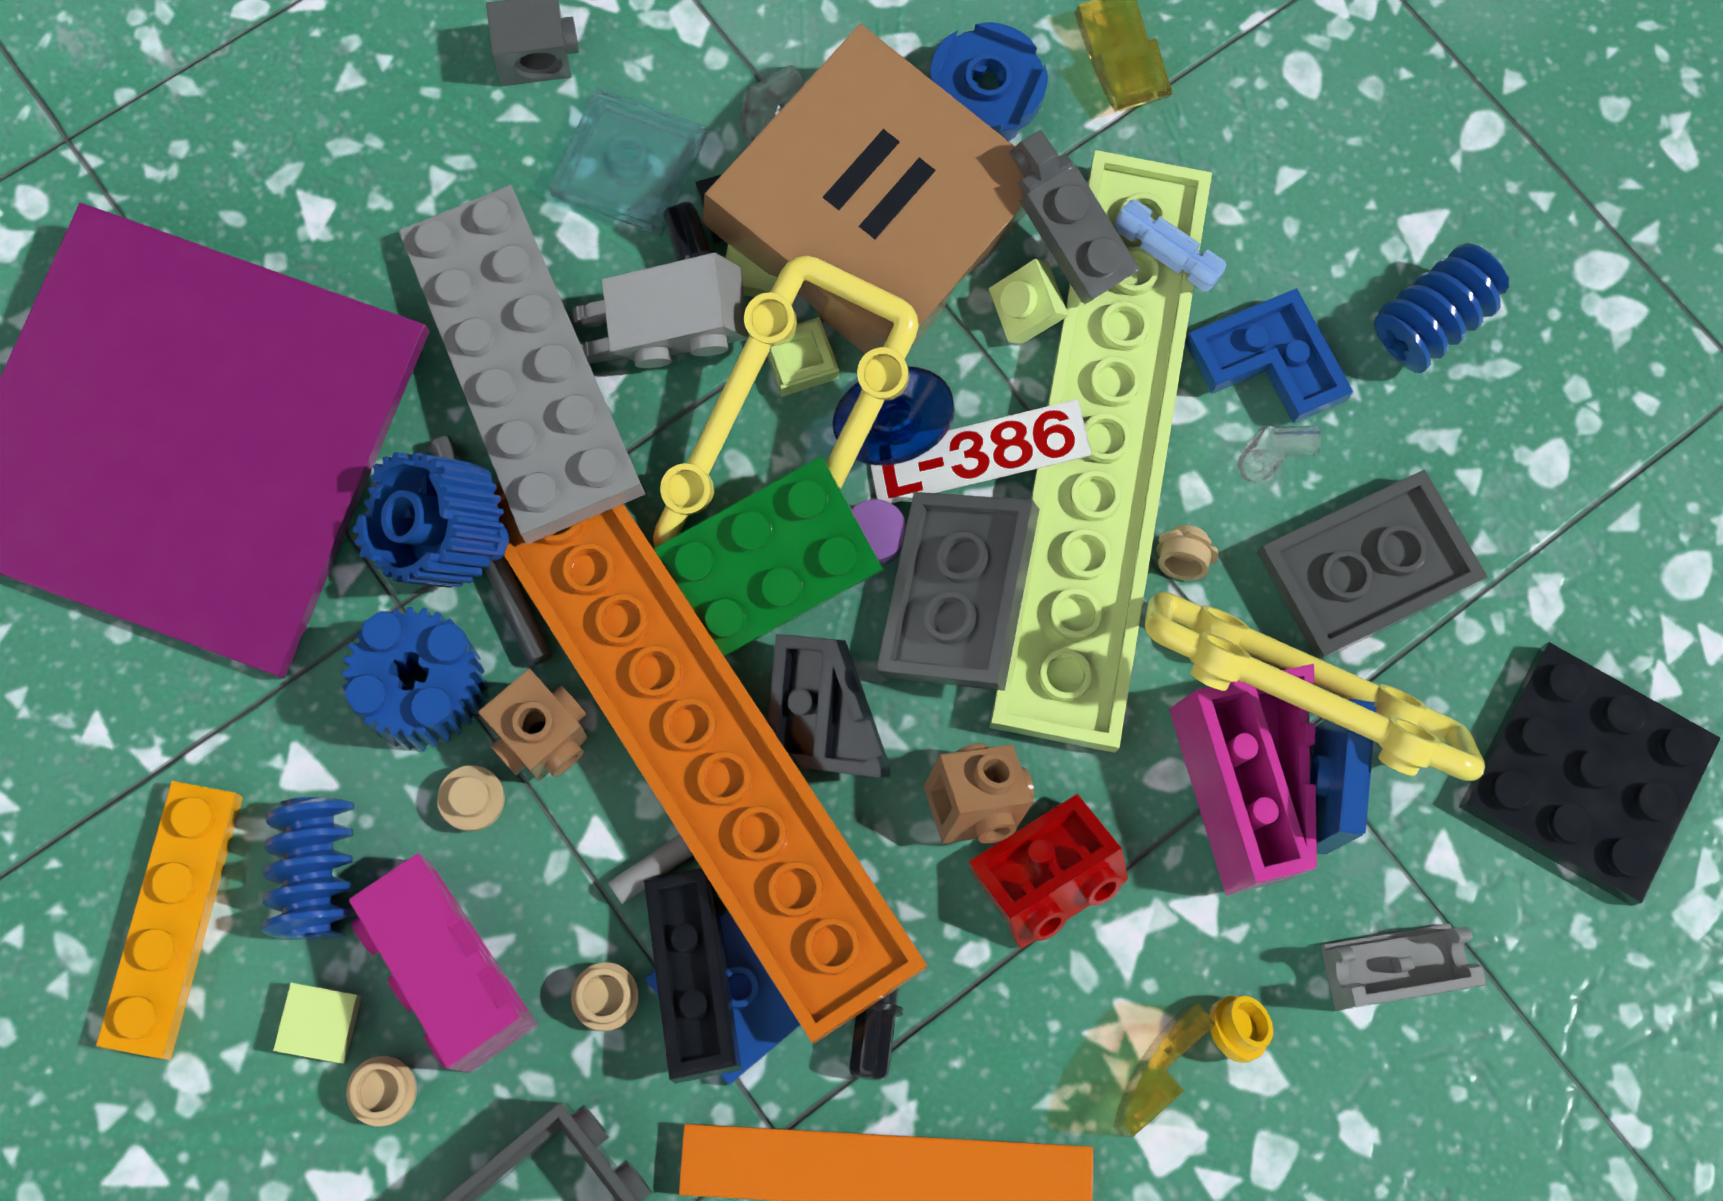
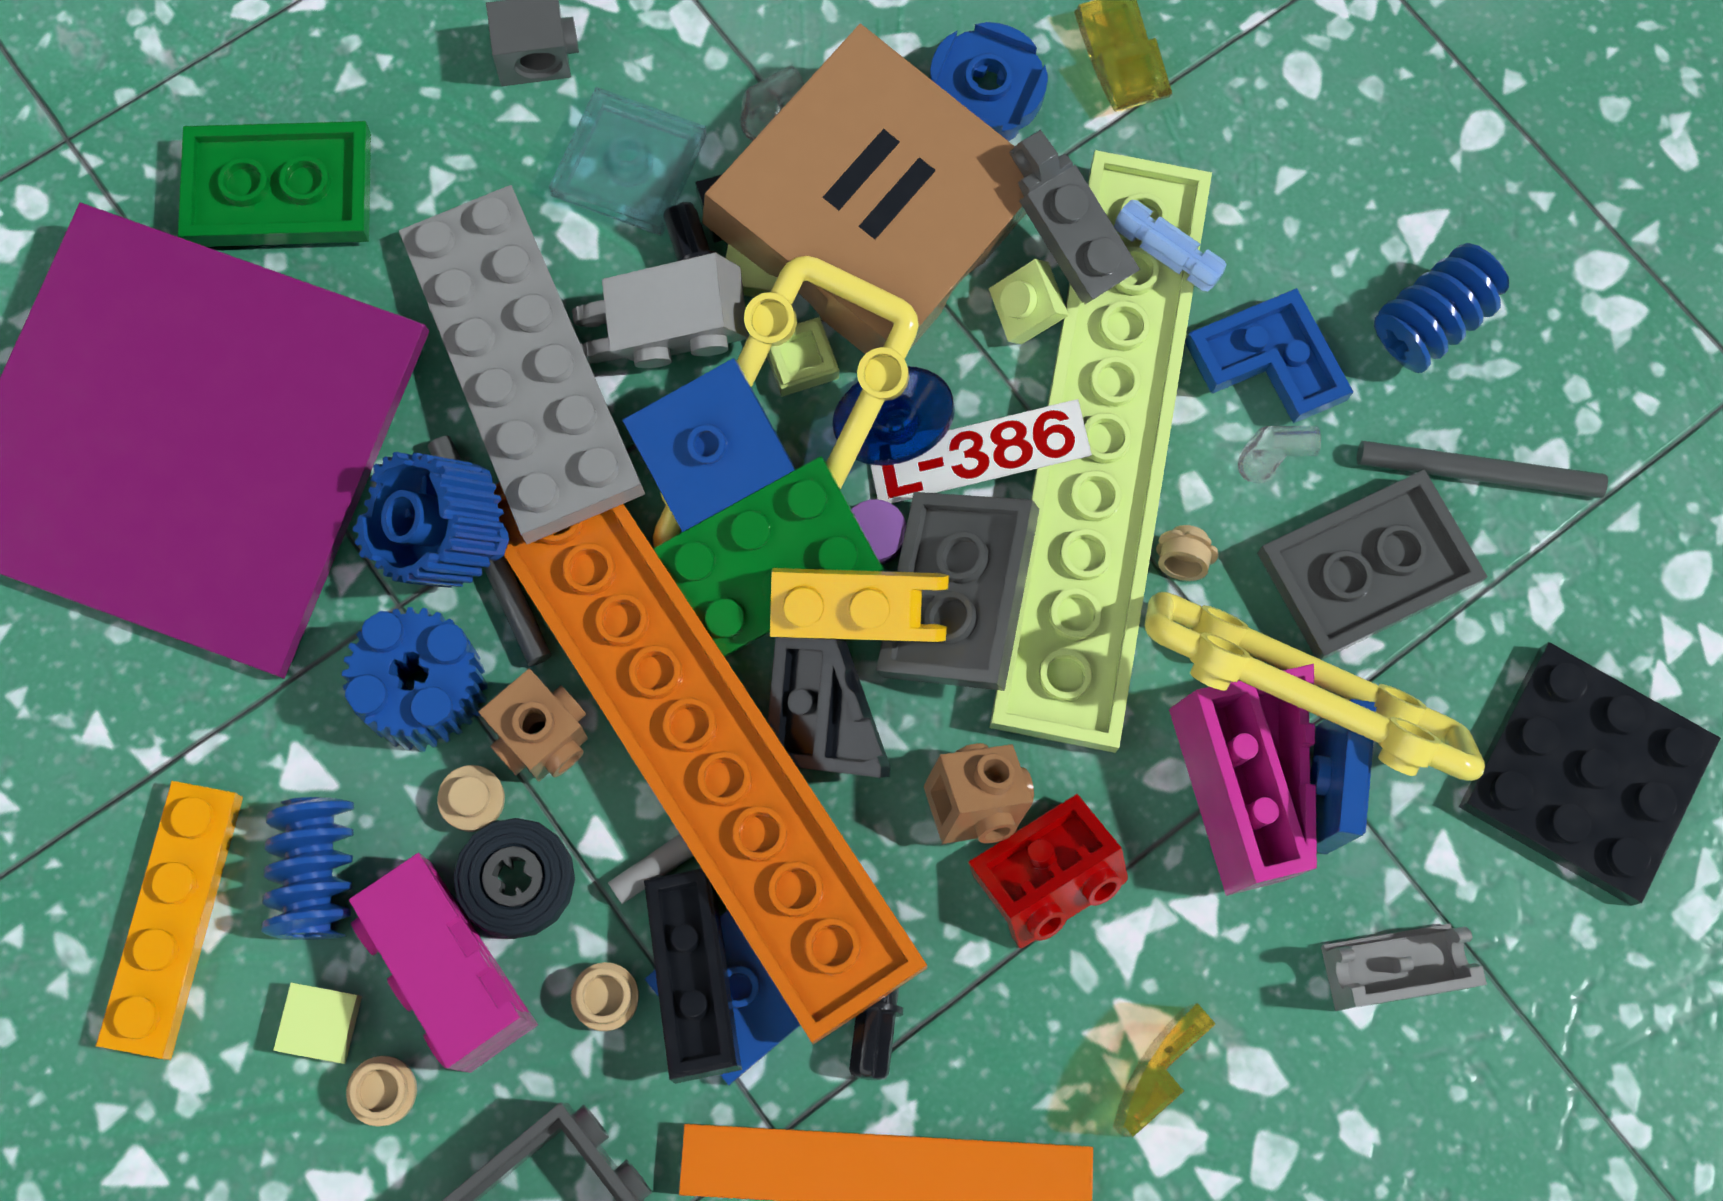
(275, 183): none -> green plate
(482, 892): none -> black bush
(709, 444): none -> blue plate
(853, 604): none -> yellow hinge
(1241, 1028): yellow plate -> none
(1482, 469): none -> dark grey bar

